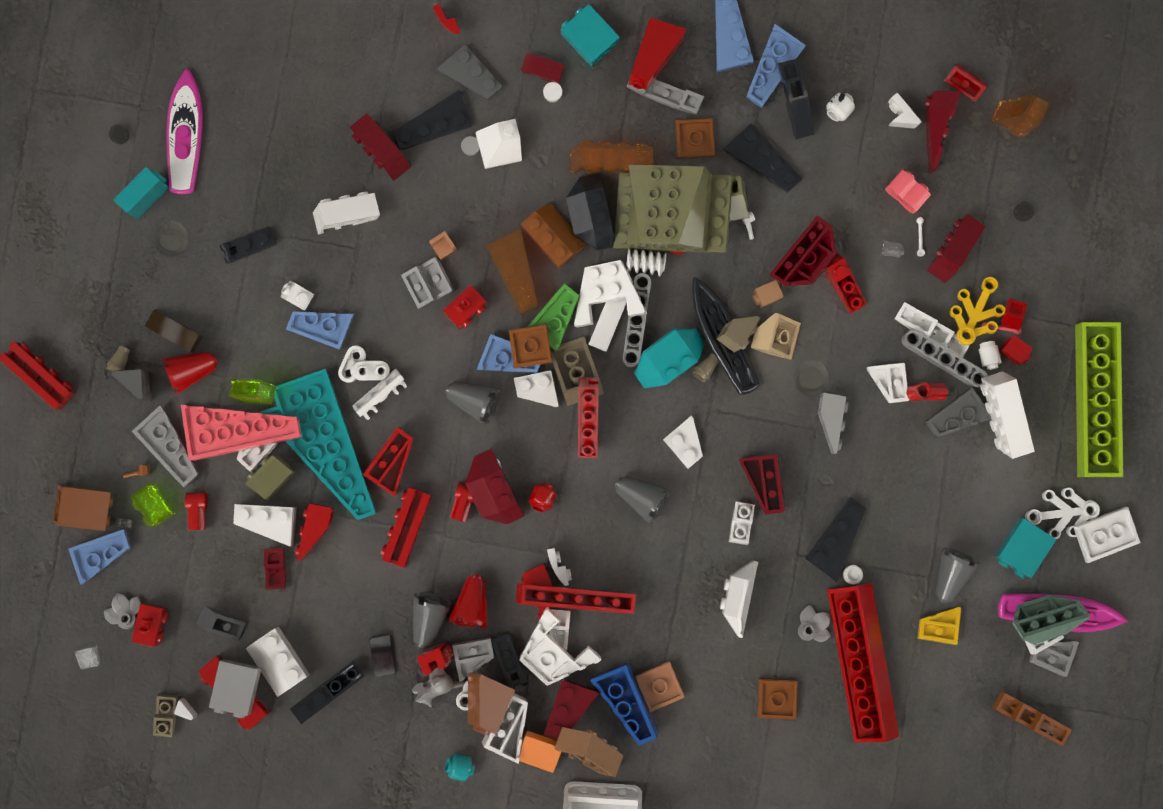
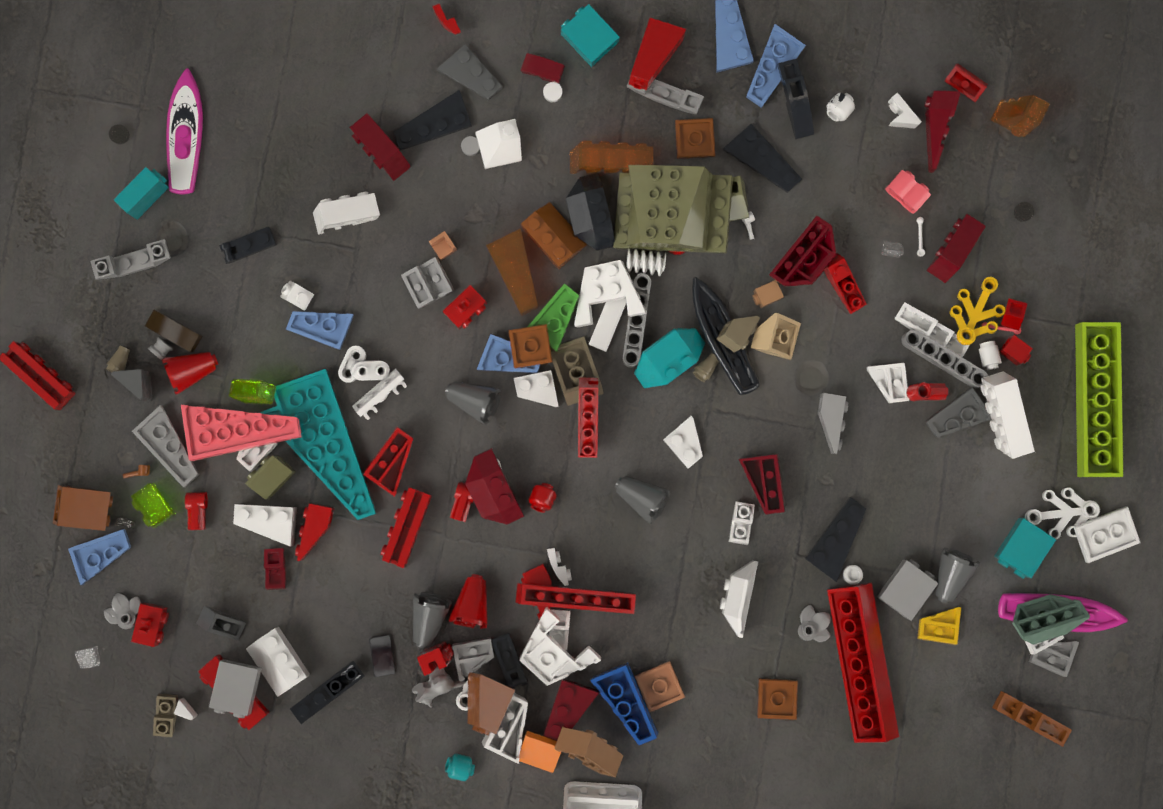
(130, 263): none -> light grey slope
(160, 348): none -> light grey wheel
(907, 589): none -> light grey brick

